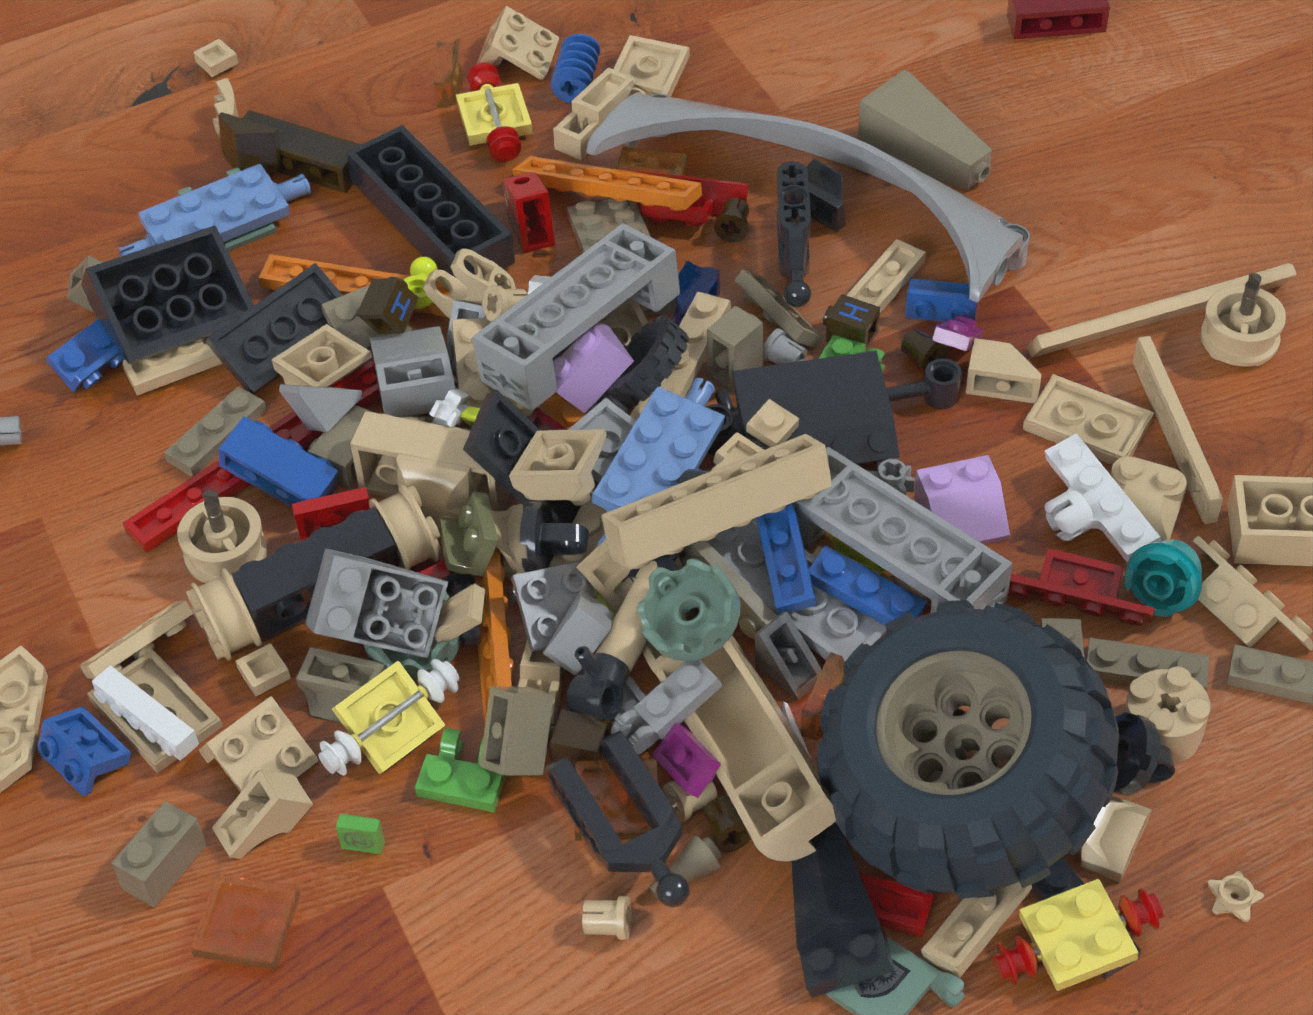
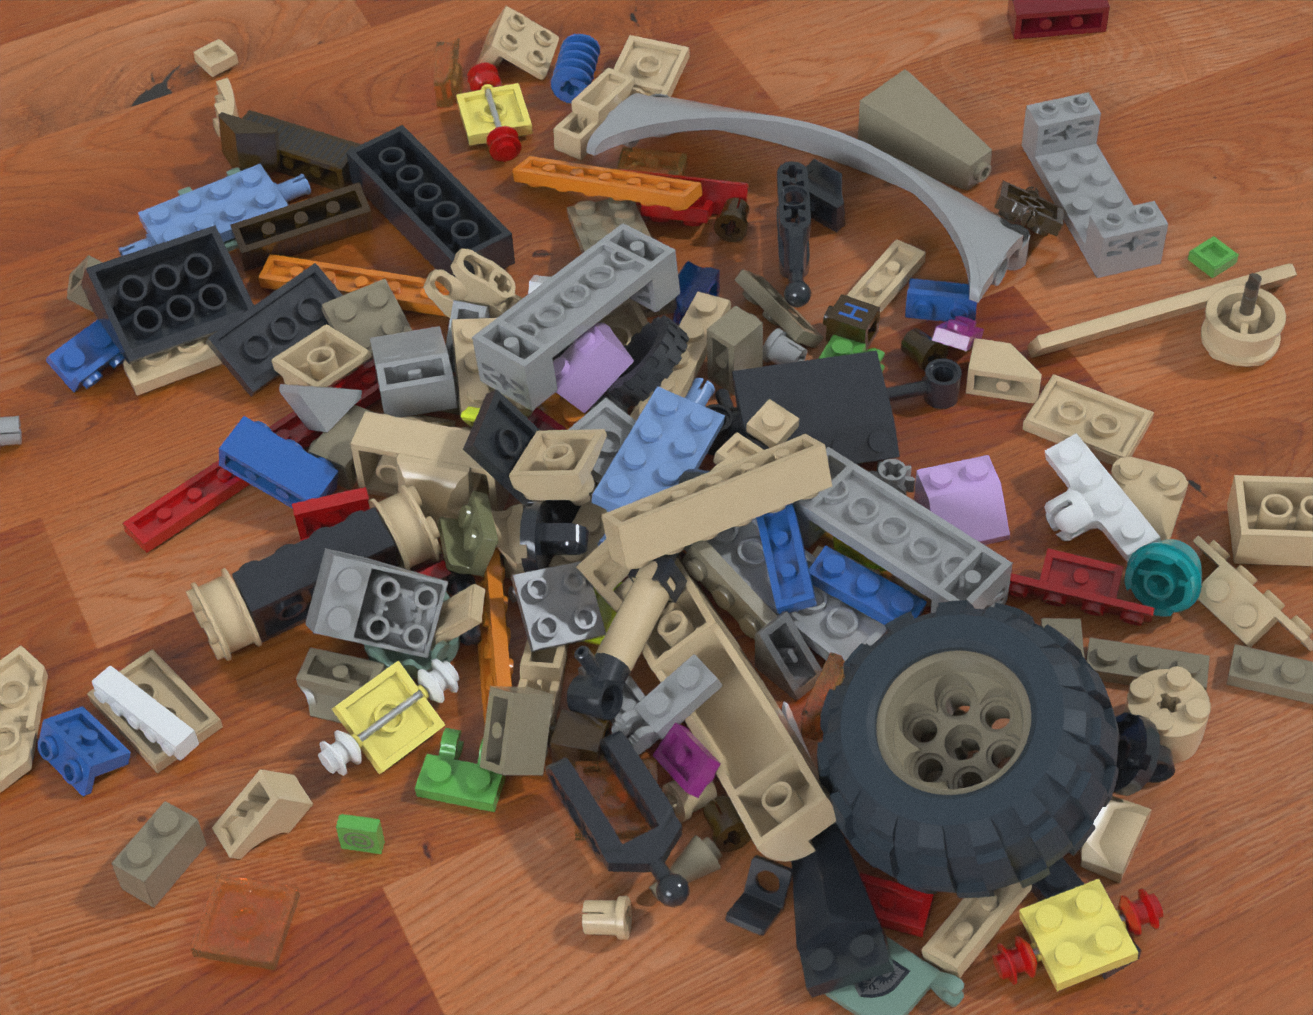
(138, 640): tan plate -> none
(203, 440): dark tan plate -> none
(220, 536): tan wheel -> none
(260, 741): tan bracket -> none
(263, 669): tan plate -> none
(302, 226): none -> dark brown brick
(388, 305): dark brown brick -> none
(419, 272): neon yellow plate -> none
(449, 410): white plate -> none
(499, 300): tan bush -> none
(527, 199): red torso -> none
(583, 625): light grey slope -> none
(673, 595): sand green plate -> none
(759, 907): none -> black bracket
(1030, 208): none -> dark brown plate
(1098, 212): none -> light grey plate
(1177, 430): tan tile -> none
(1213, 257): none -> bright green tile
(1237, 885): tan plate -> none

